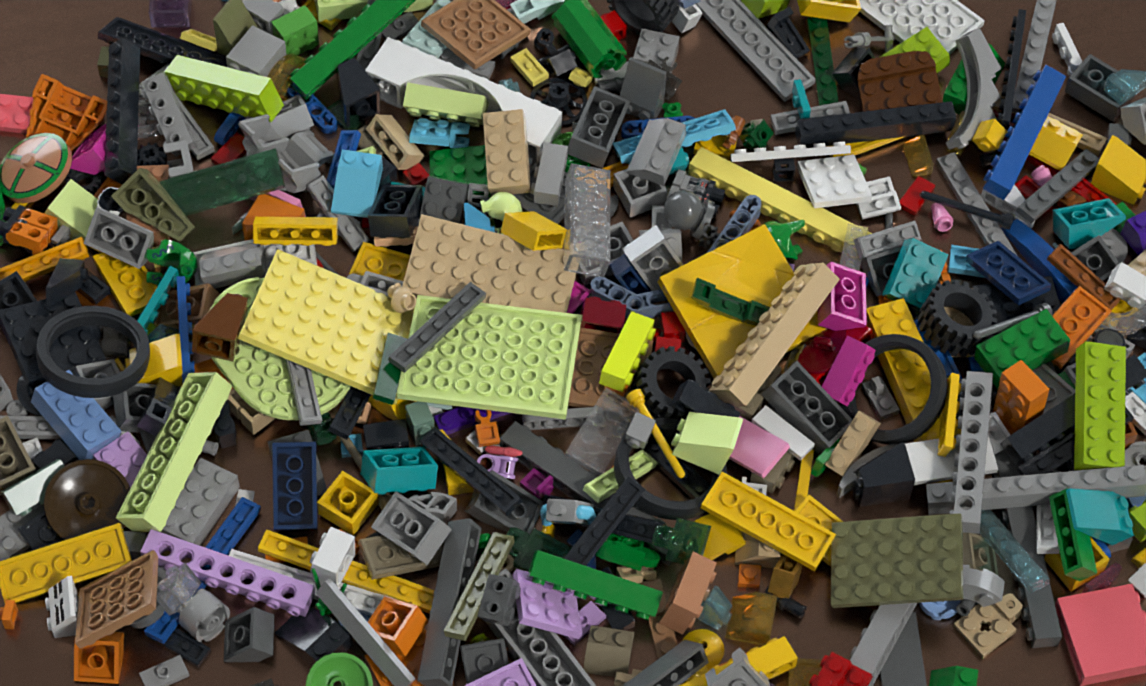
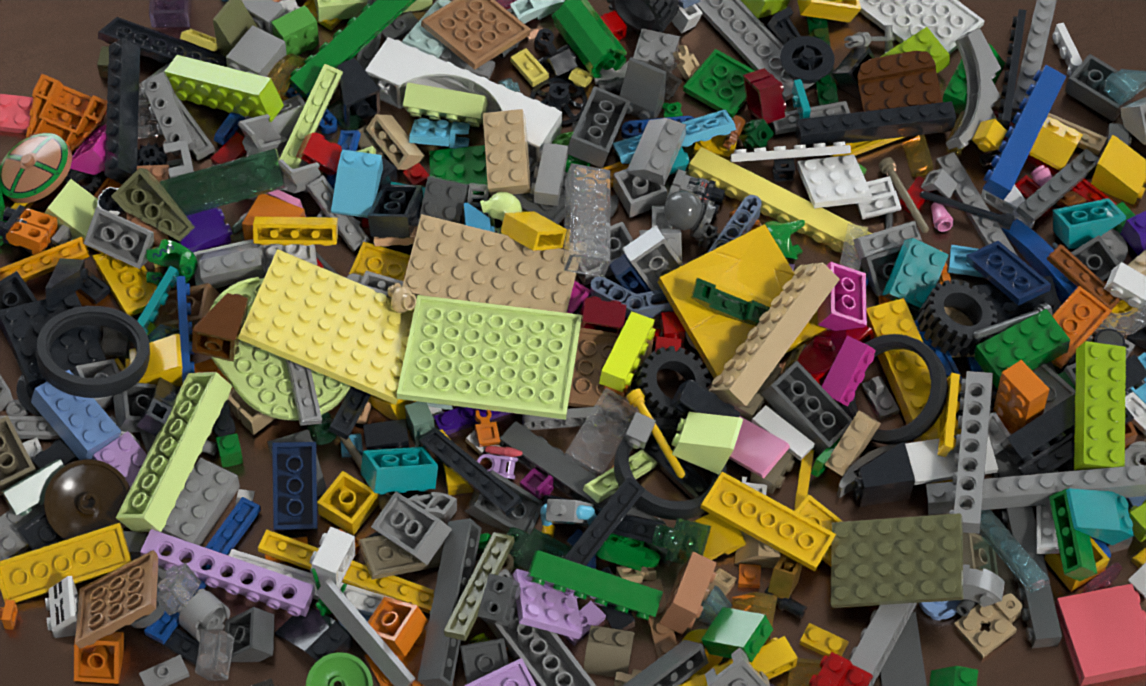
(208, 232): none -> dark purple brick
(214, 654): none -> clear brick
(229, 450): none -> green brick
(311, 113): none -> yellowish green plate
(318, 150): none -> red brick
(388, 374): tile -> none
(437, 327): dark grey plate -> none
(688, 63): none -> tan plate
(719, 83): none -> green plate
(724, 581): none -> tan slope
(737, 630): none -> green brick
(764, 95): none -> dark red piece
(807, 59): none -> black wheel
(823, 641): none -> yellow plate
(888, 167): none -> dark tan piece
(941, 181): none -> light grey panel

